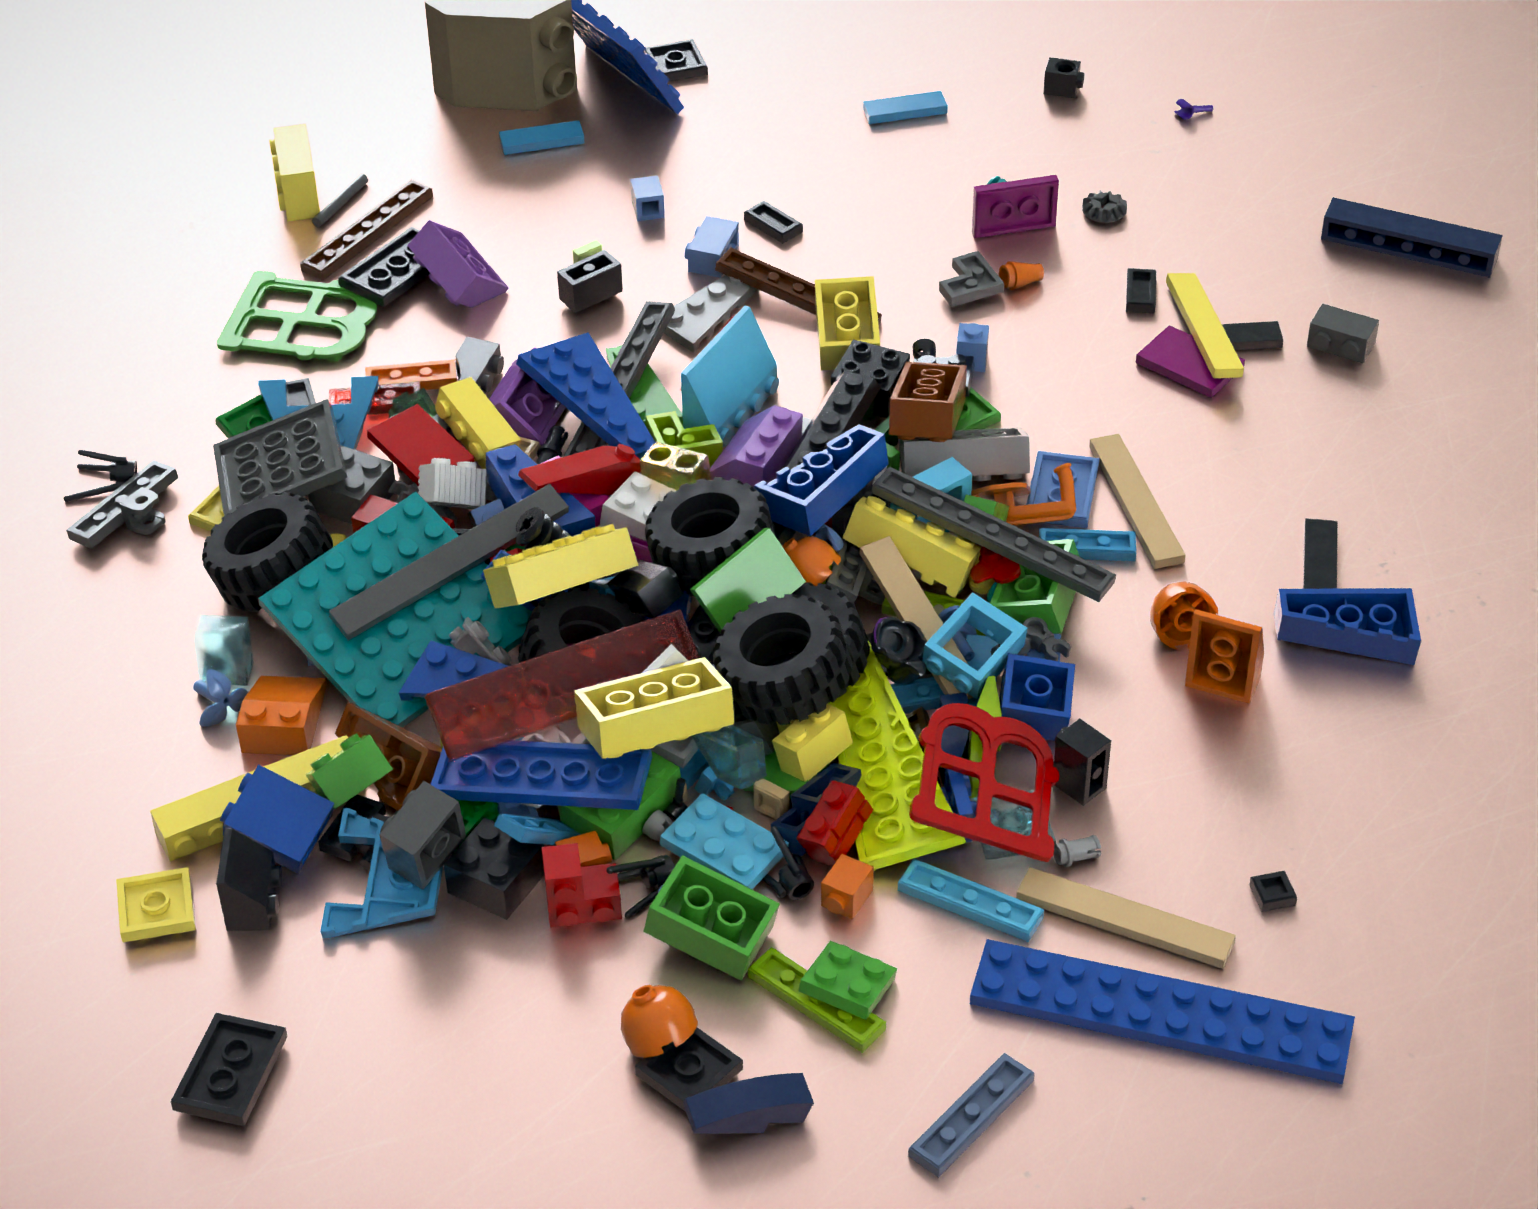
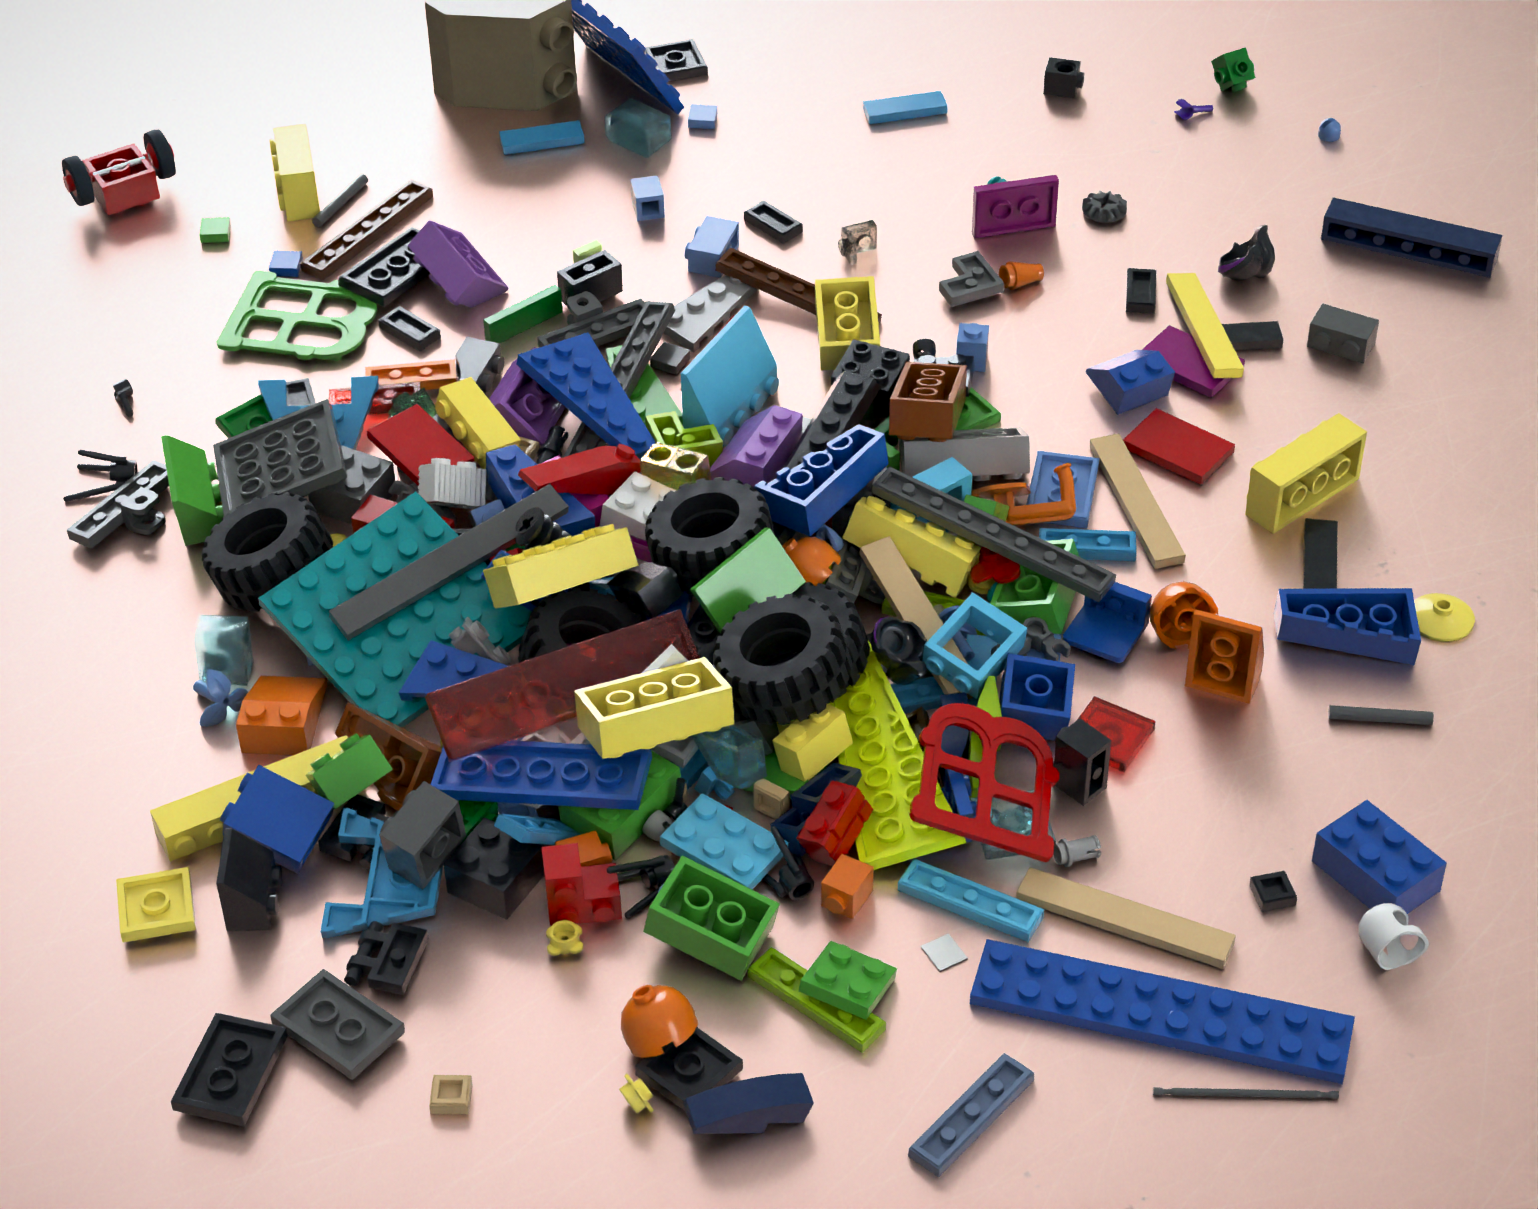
(122, 175): none -> brick
(122, 391): none -> black hand
(192, 489): none -> bright green slope
(215, 229): none -> tile
(286, 263): none -> tile
(338, 1024): none -> dark grey plate
(396, 961): none -> black plate
(409, 328): none -> black tile
(450, 1094): none -> tan tile
(523, 315): none -> green tile
(564, 938): none -> light yellow plate
(590, 318): none -> dark grey plate
(636, 1094): none -> light yellow plate
(638, 127): none -> clear light blue piece
(670, 358): none -> dark grey tile
(702, 116): none -> tile
(857, 239): none -> clear smoke bracket
(944, 952): none -> white sticker
(1111, 625): none -> blue bracket
(1123, 727): none -> clear red tile
(1132, 379): none -> blue slope
(1179, 446): none -> red tile
(1233, 70): none -> green brick
(1245, 1093): none -> dark grey piece
(1250, 258): none -> black hair
(1305, 473): none -> light yellow brick
(1329, 130): none -> medium blue hinge
(1378, 859): none -> blue brick
(1380, 715): none -> dark grey bar
(1382, 928): none -> white helmet
(1443, 617): none -> light yellow dish

